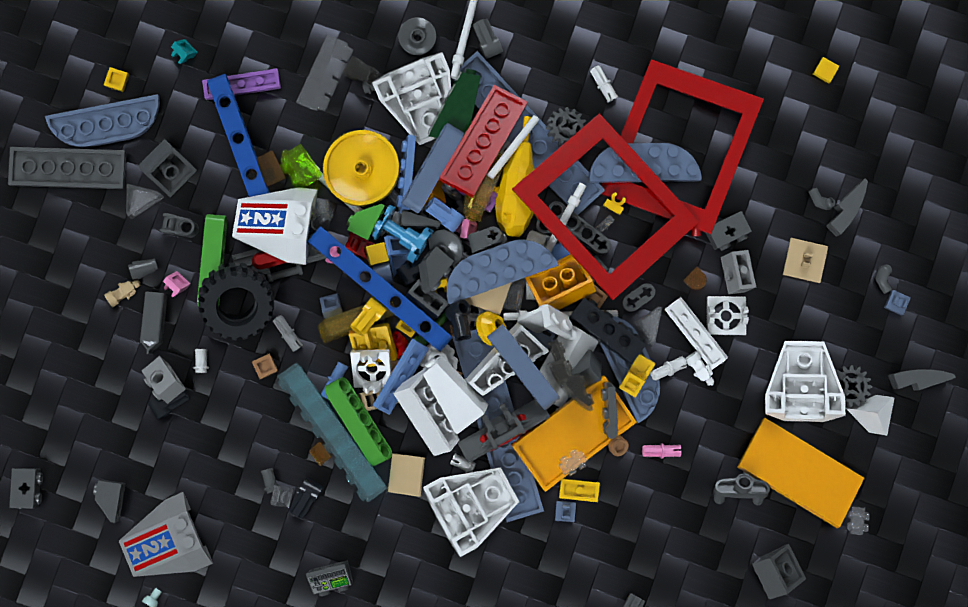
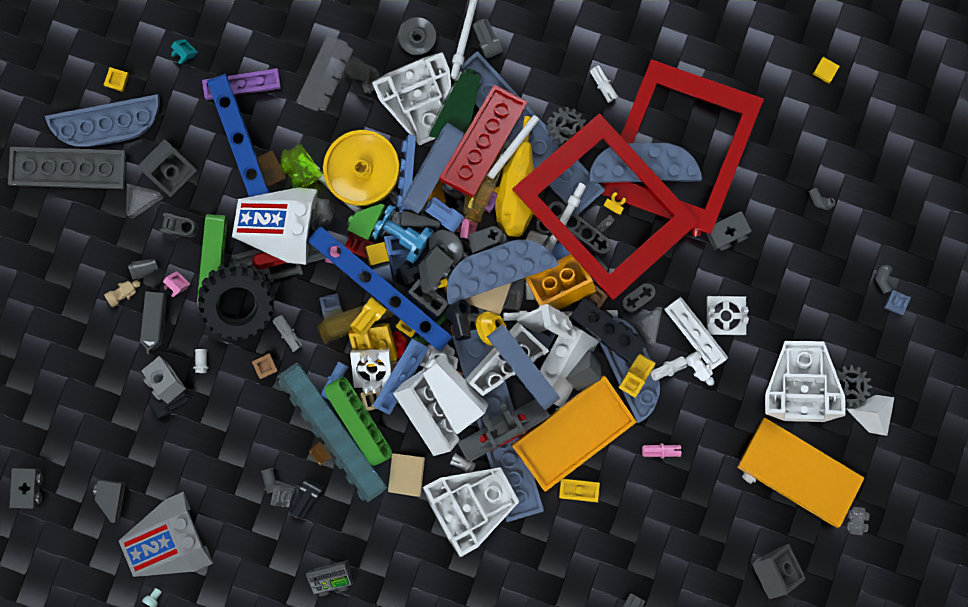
(565, 511): sand blue tile -> none
(573, 384): clear smoke slope -> none
(576, 460): clear piece -> none
(610, 411): dark grey hinge -> none
(618, 446): medium nougat tile -> none
(696, 279): clear orange tile -> none
(731, 488): dark grey connector -> none
(738, 272): light grey brick -> none
(805, 260): tan piece -> none
(847, 208): dark grey slope -> none
(919, 378): dark grey slope -> none

